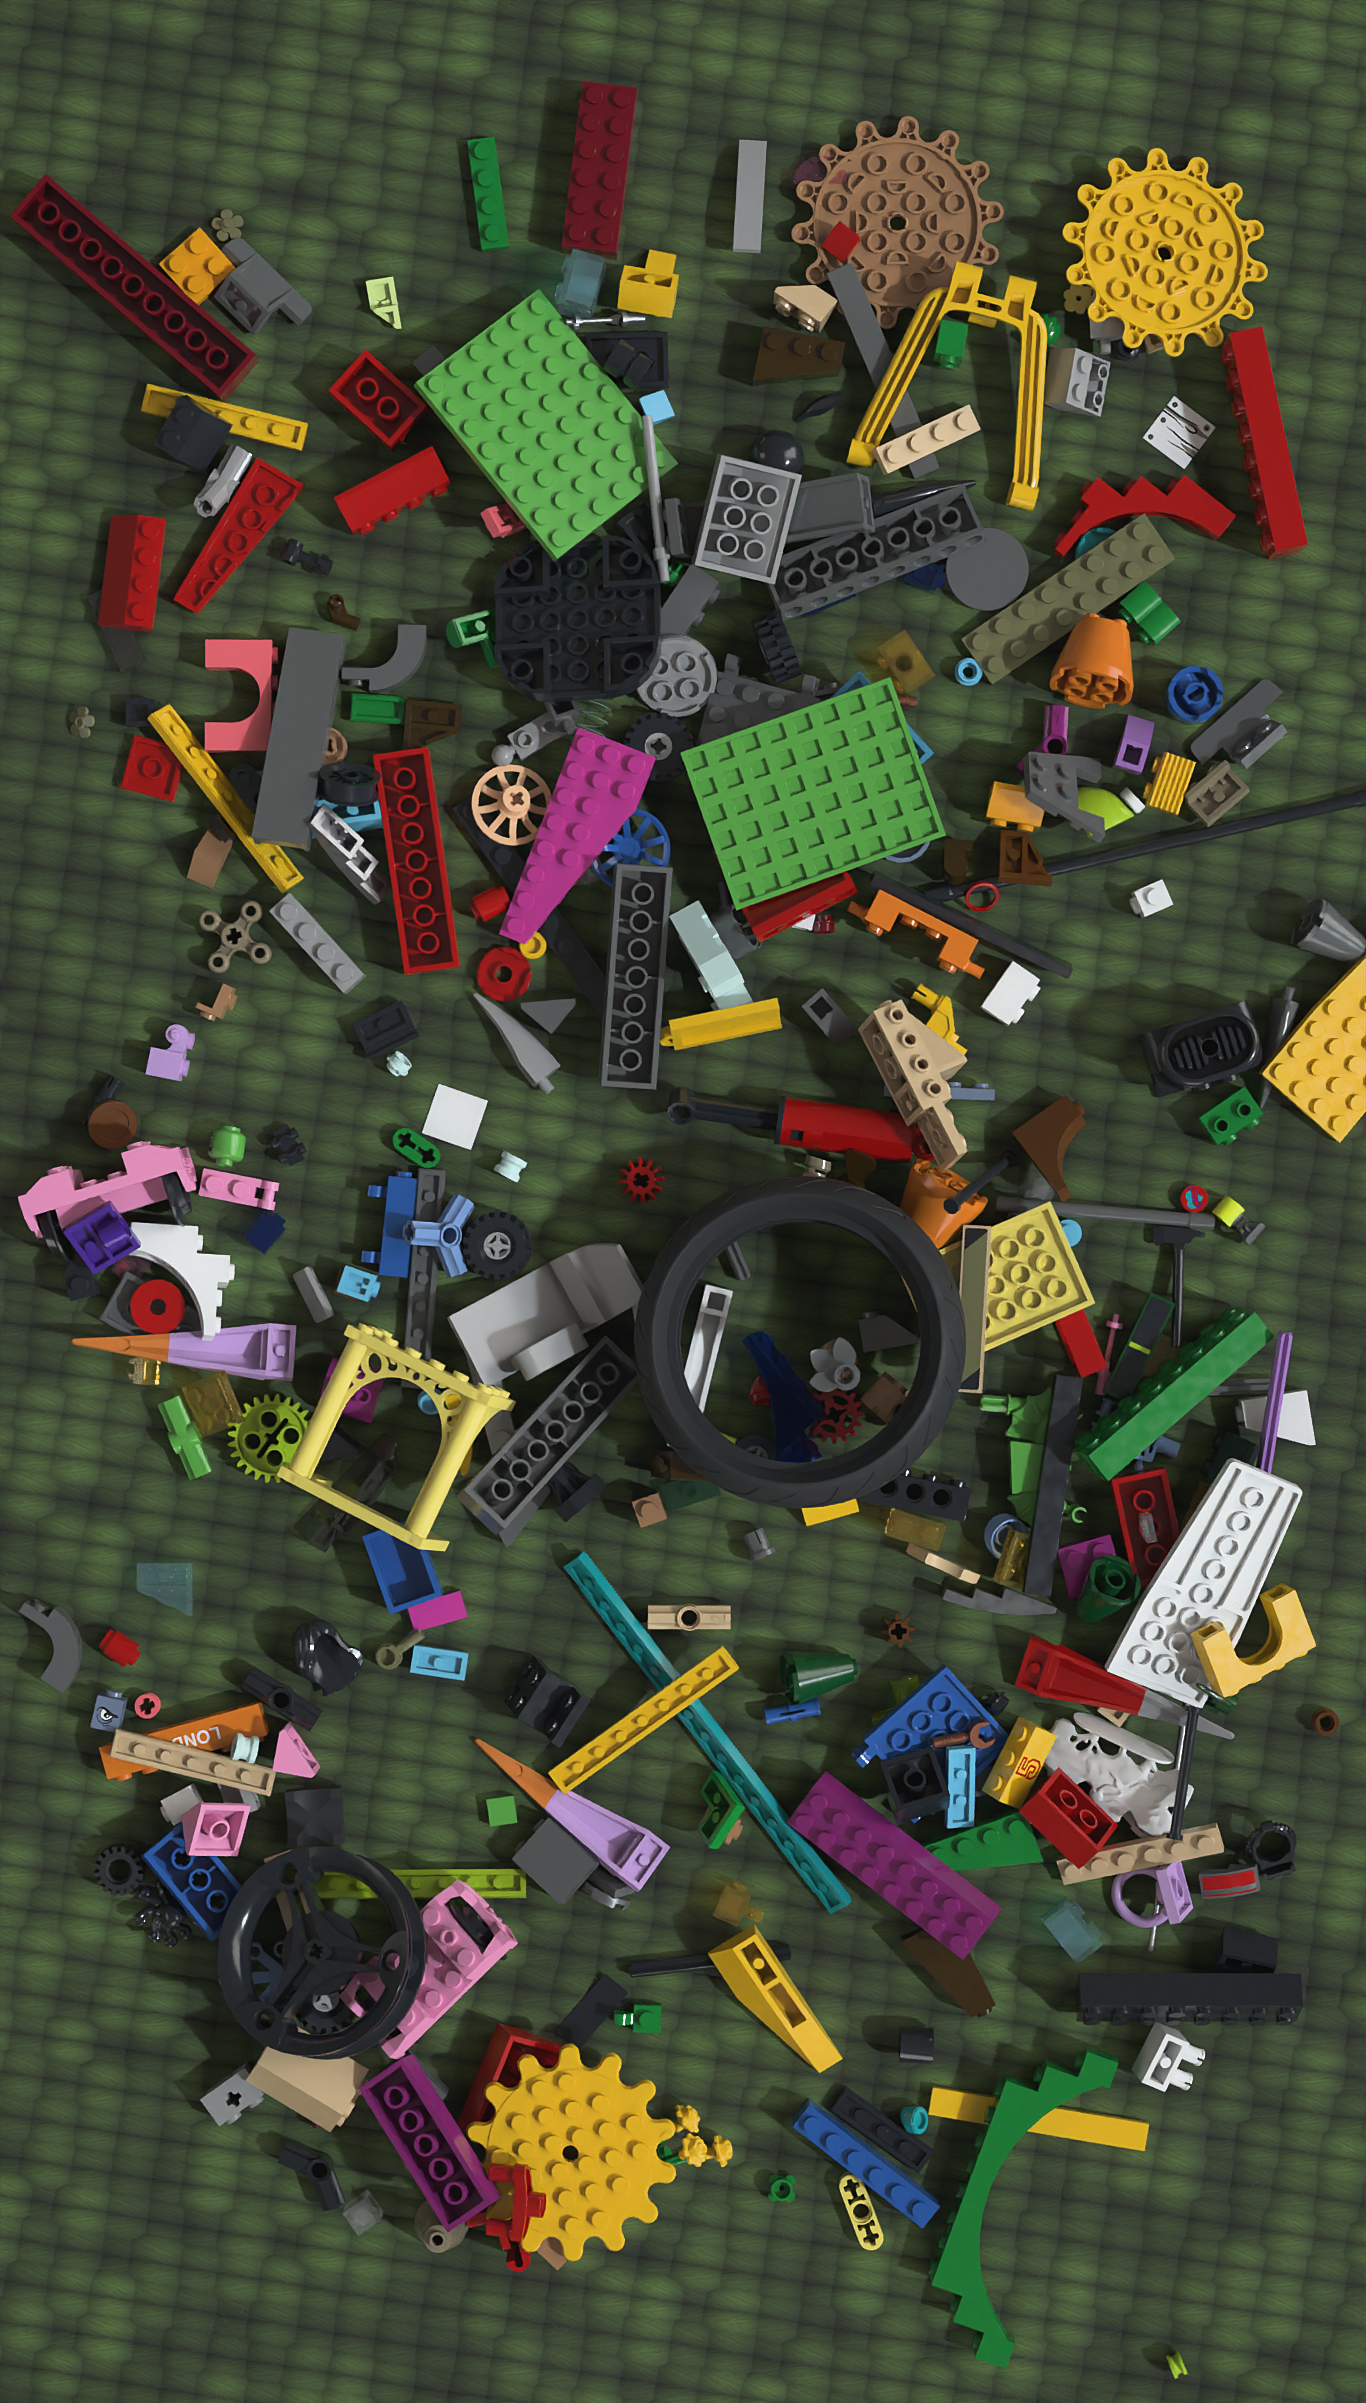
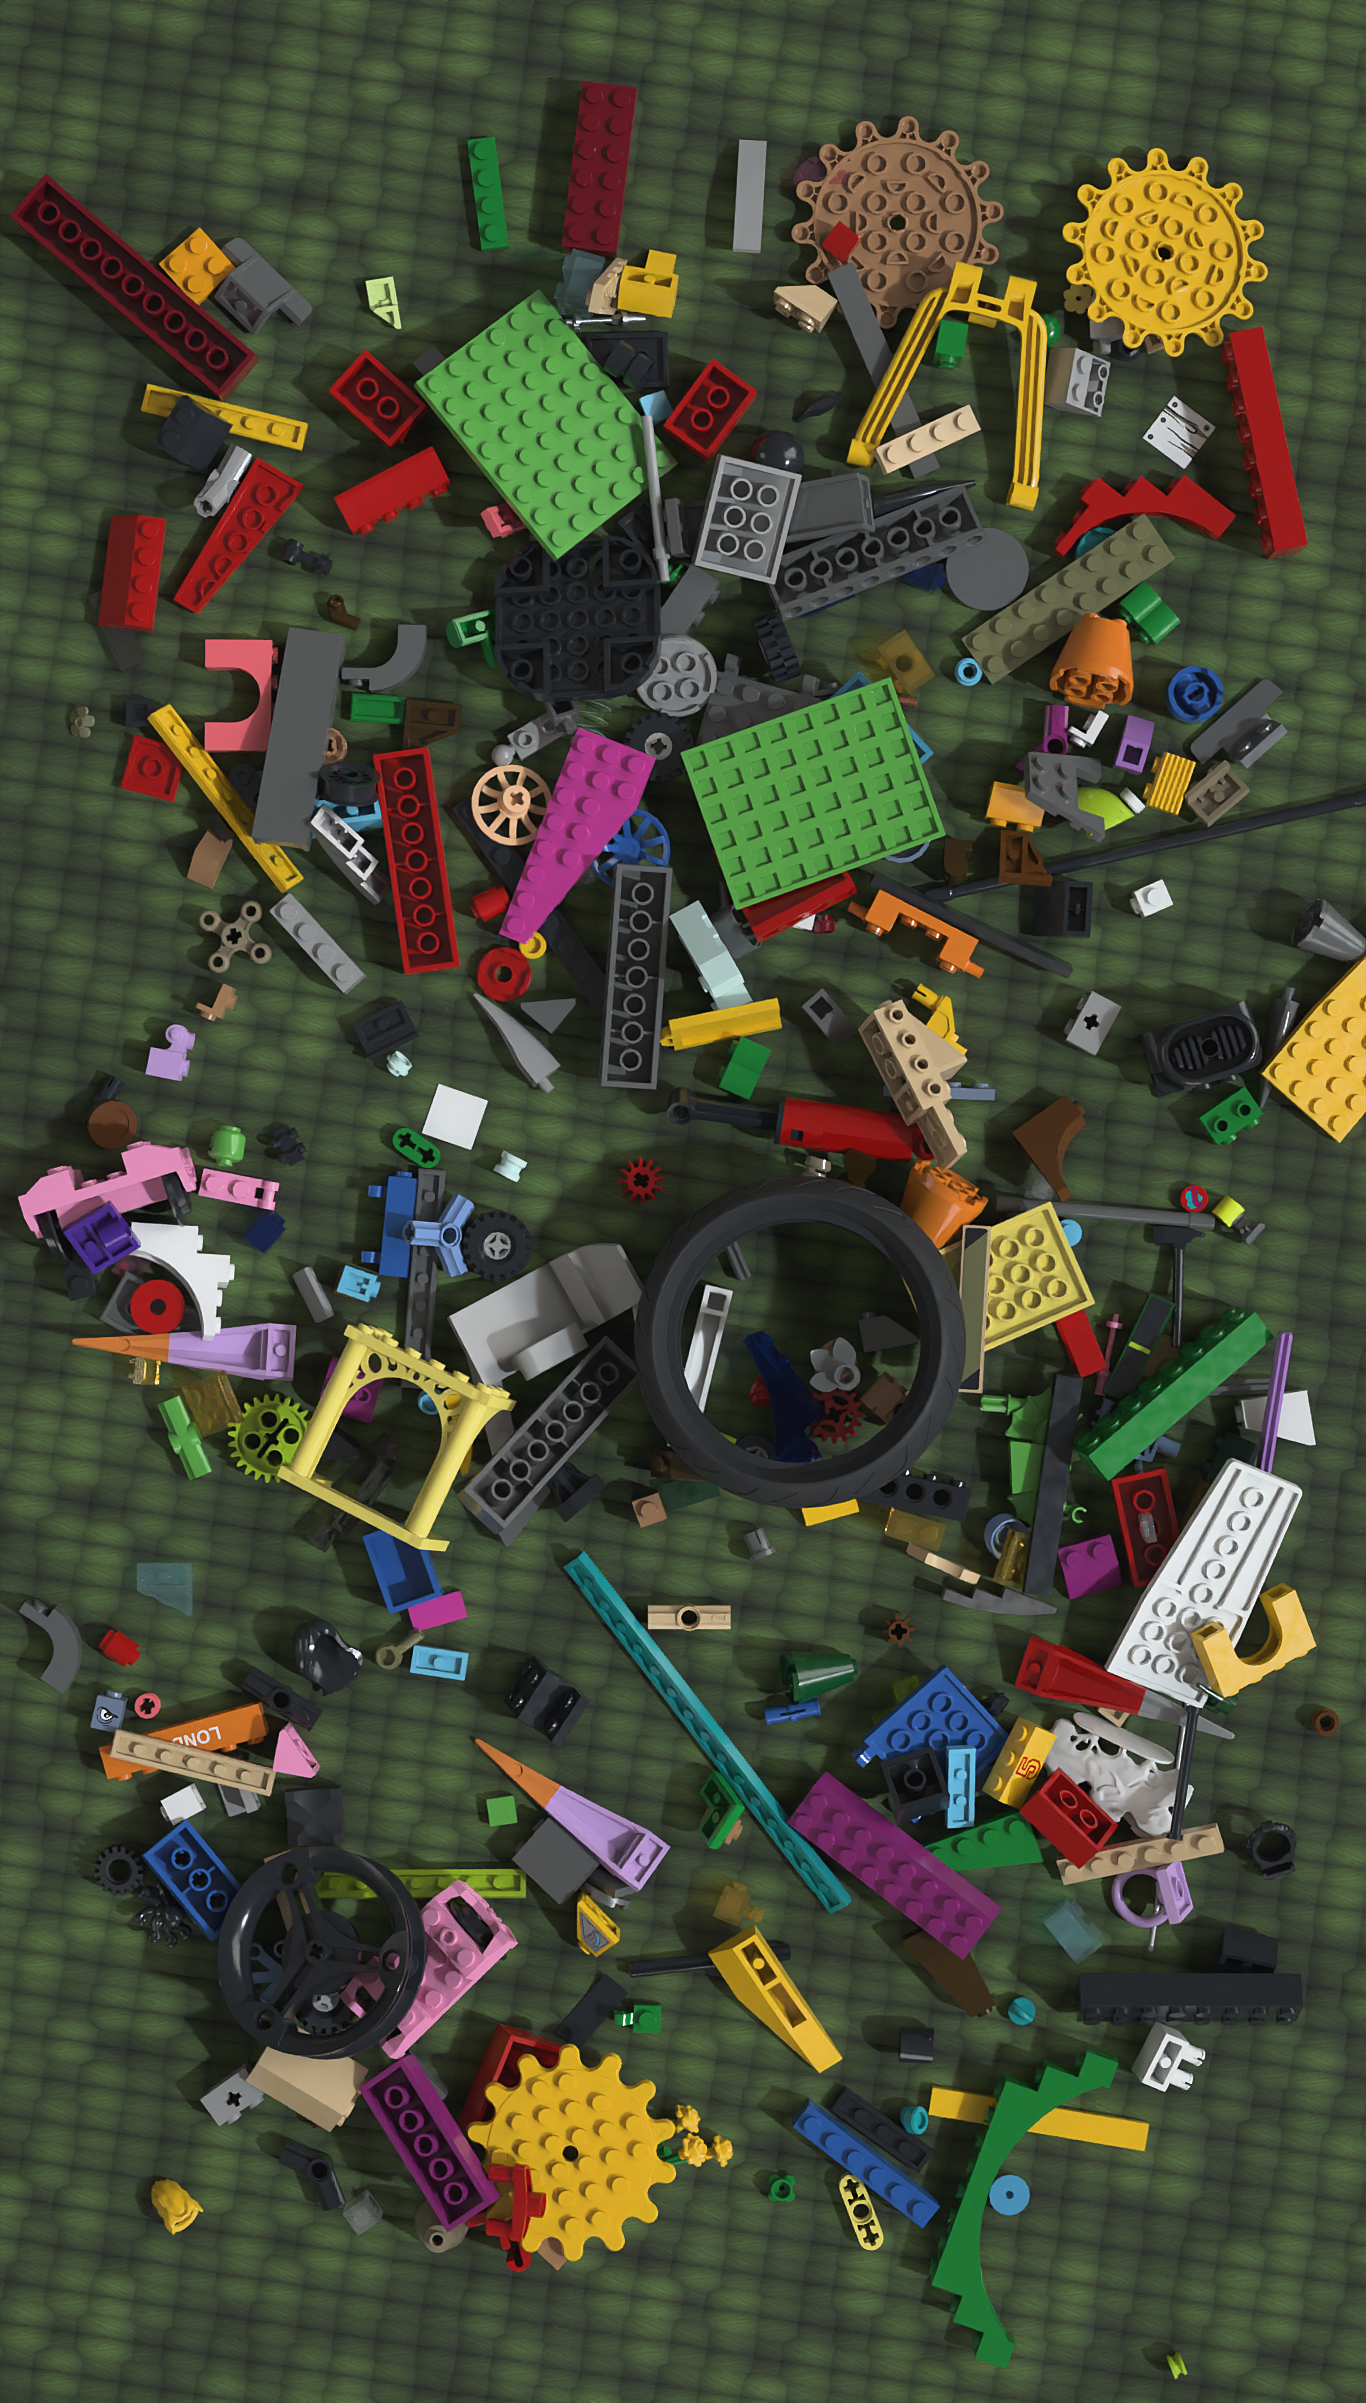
(174, 2205): none -> yellow piece
(214, 1828): bright pink slope -> none
(228, 225): olive plant -> none
(244, 1748): light aqua wheel -> none
(594, 1927): none -> yellow slope
(605, 291): none -> tan wing
(643, 1719): yellow plate -> none
(710, 410): none -> red brick
(744, 1067): none -> green brick
(796, 356): dark brown wedge -> none
(953, 1204): black bar -> none
(971, 1735): copper piece -> none
(986, 907): red piece -> none
(1009, 2194): none -> dark azure piece
(1010, 994): white brick -> none
(1021, 2010): none -> teal tile
(1063, 910): none -> black slope
(1091, 1039): none -> light grey brick
(1092, 726): none -> white bracket
(1106, 1589): dark green cone -> none
(1230, 1882): slope -> none

